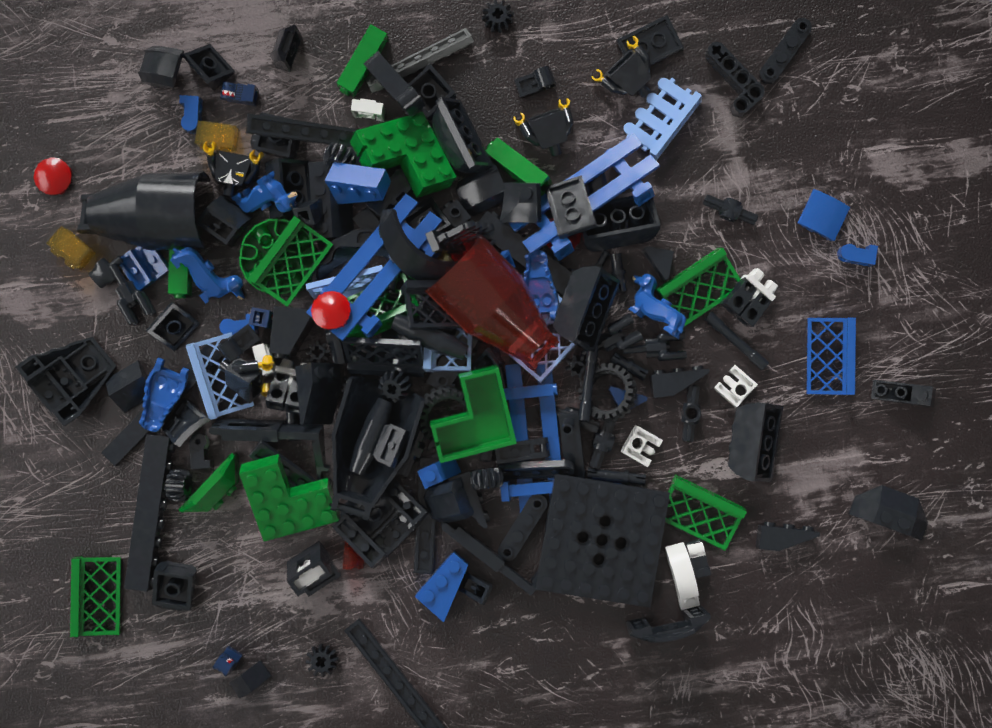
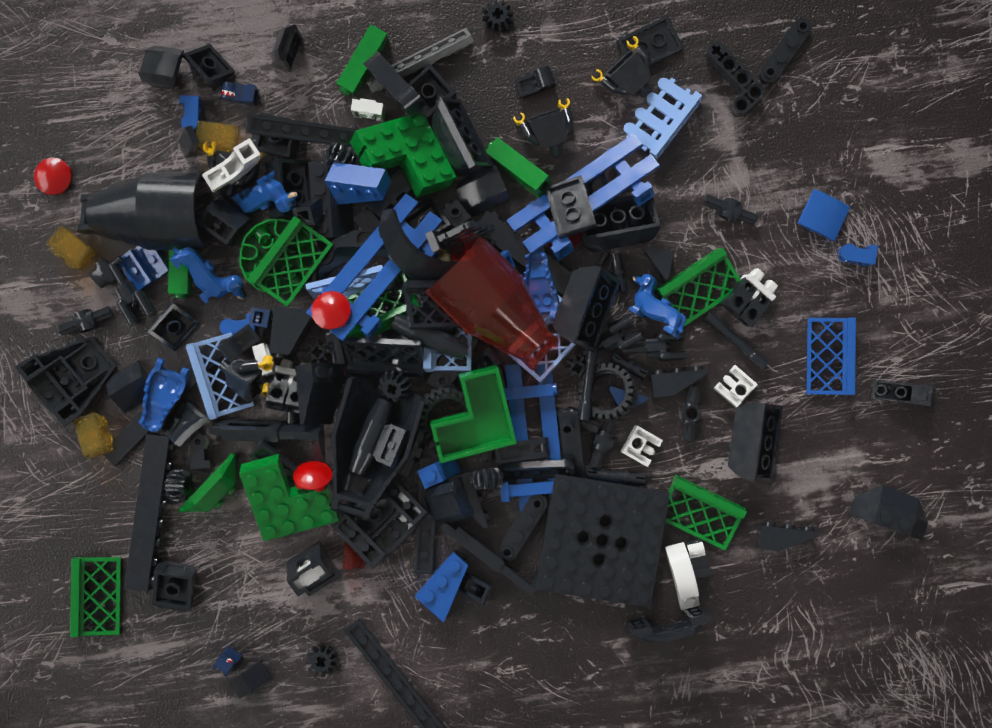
(85, 320): none -> black axle
(93, 435): none -> clear yellow brick
(188, 141): none -> black tile
(234, 167): none -> white arch
(312, 476): none -> red dish
(521, 202): black plate -> none

